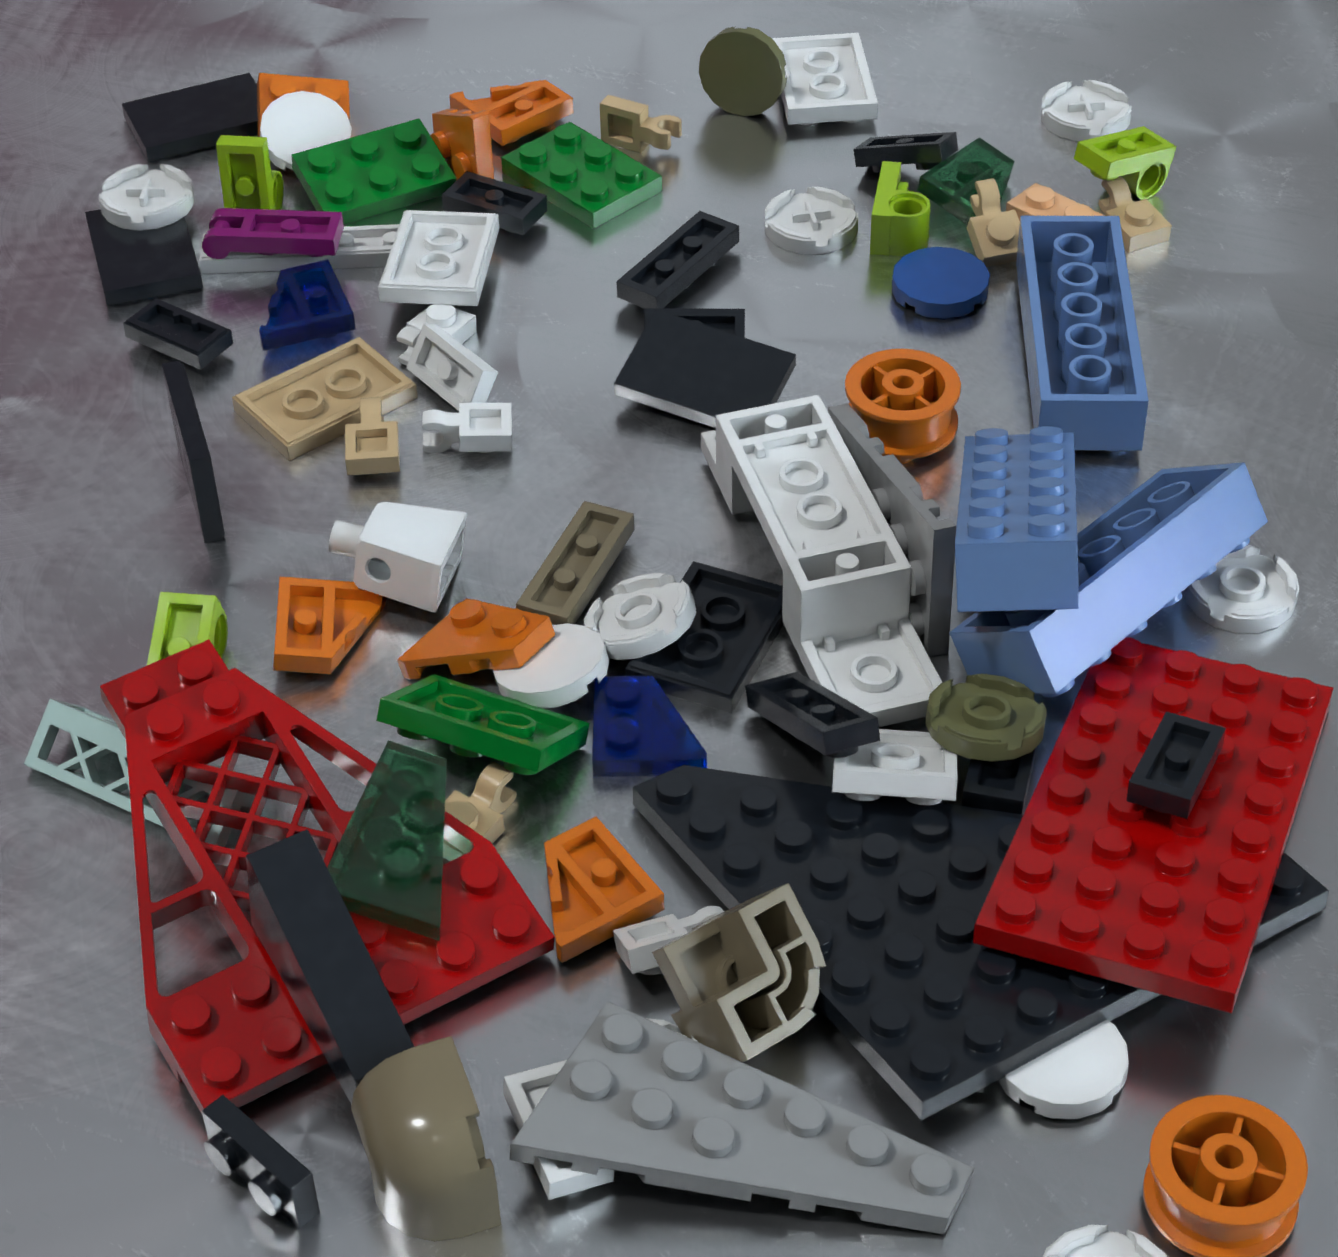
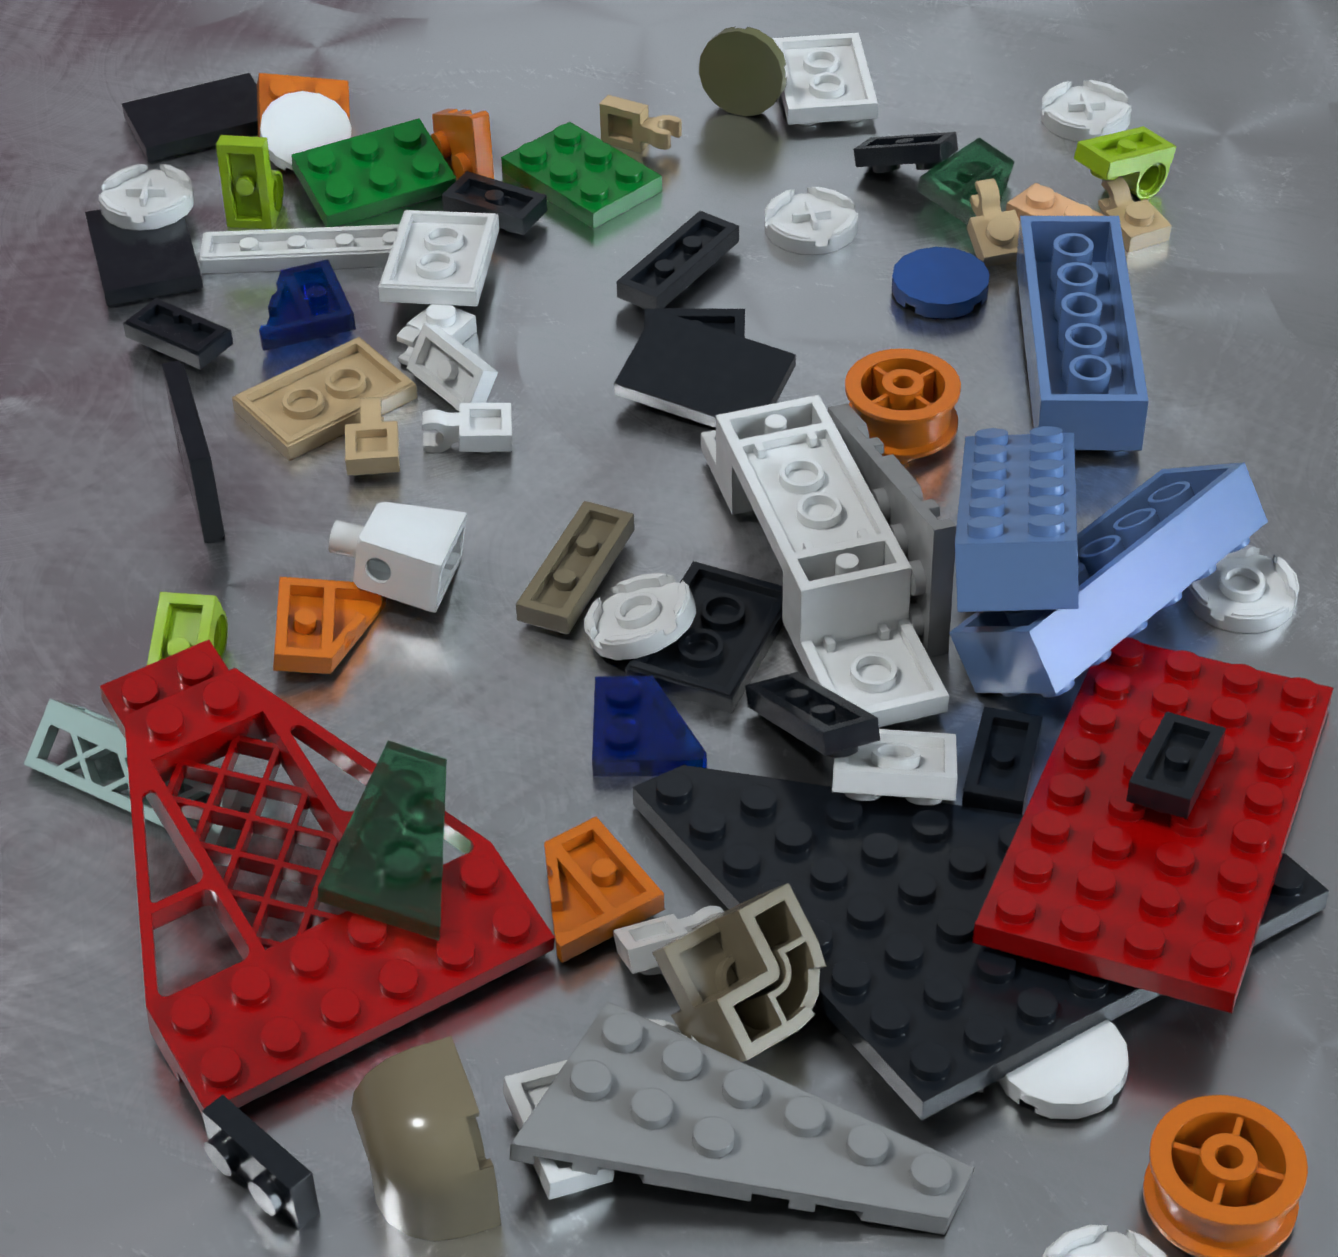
(273, 232): magenta plate -> none
(322, 958): black slope -> none
(478, 638): orange wing -> none
(482, 724): green plate -> none
(483, 807): tan plate -> none
(518, 109): orange wing -> none
(558, 670): white tile -> none
(898, 215): lime plate -> none
(986, 718): olive tile -> none

